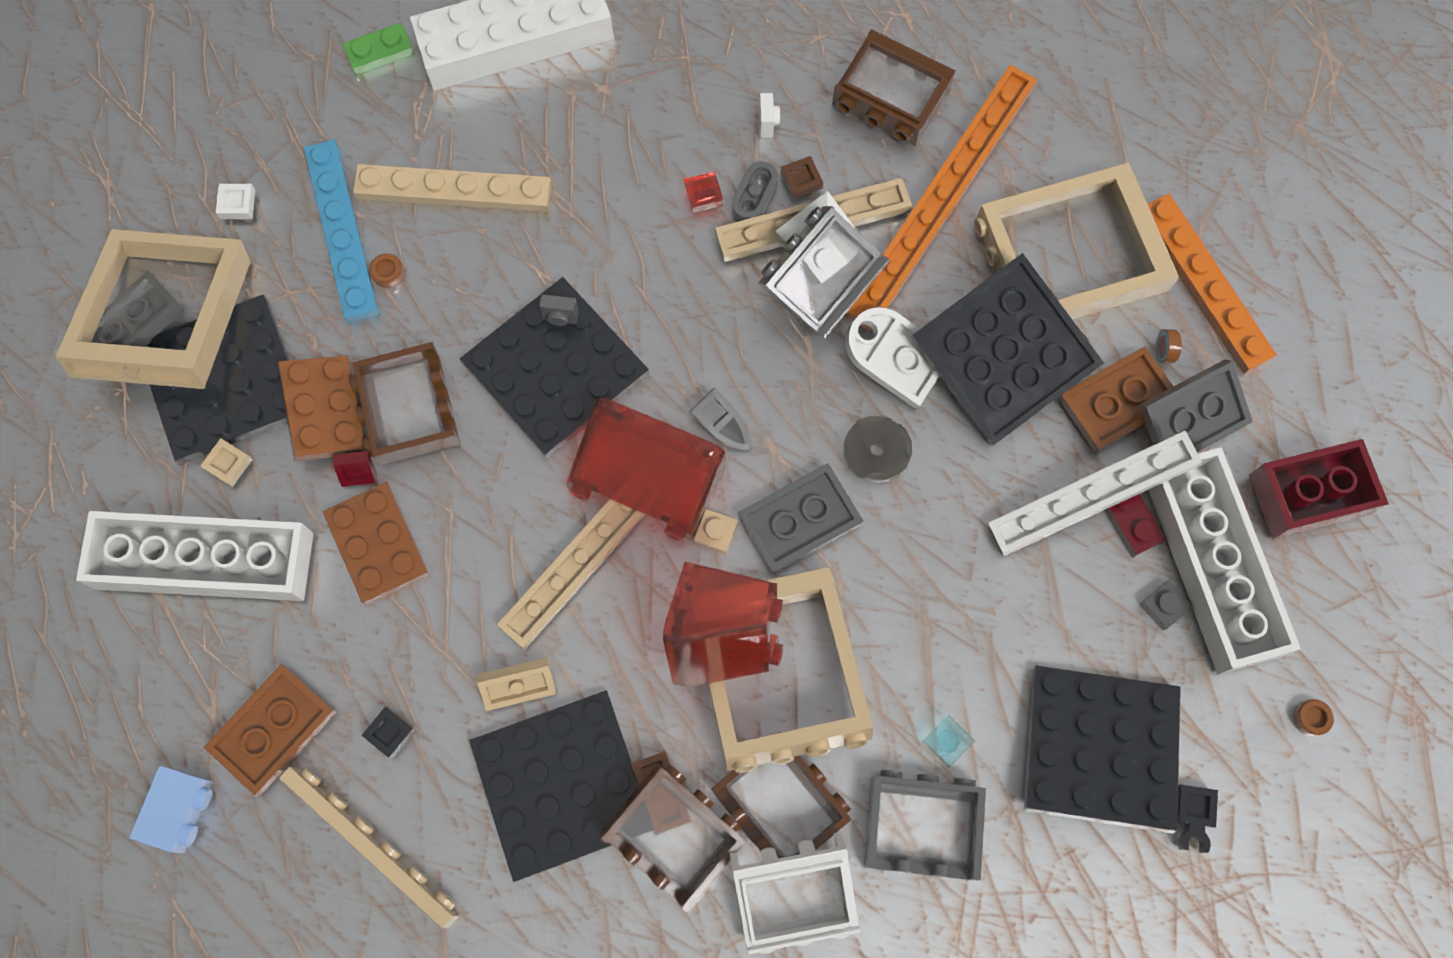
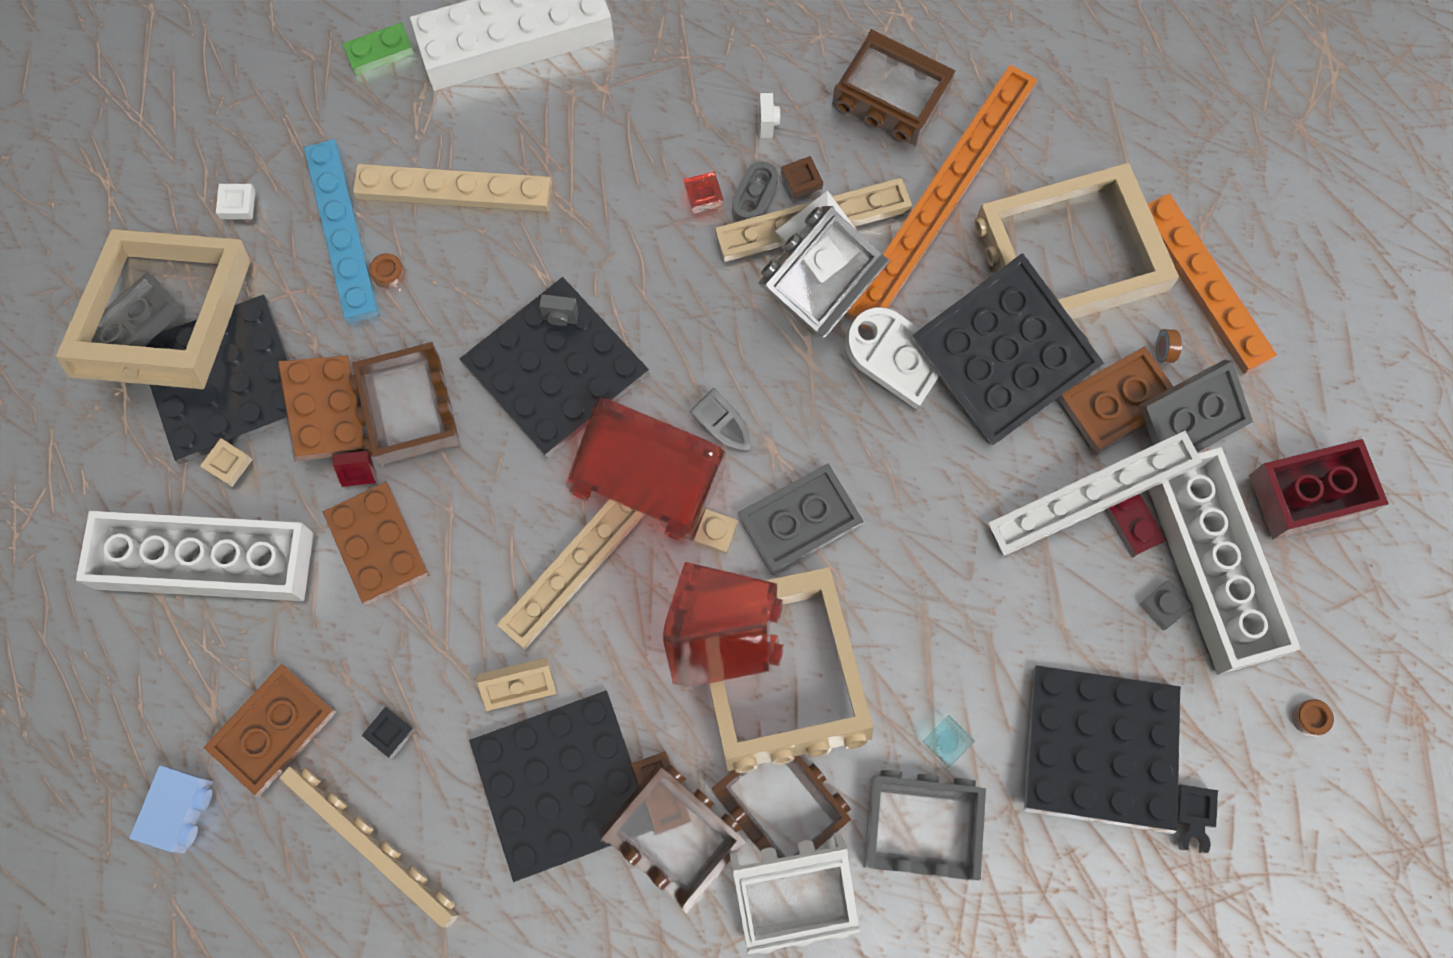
(882, 433): clear smoke plate -> none

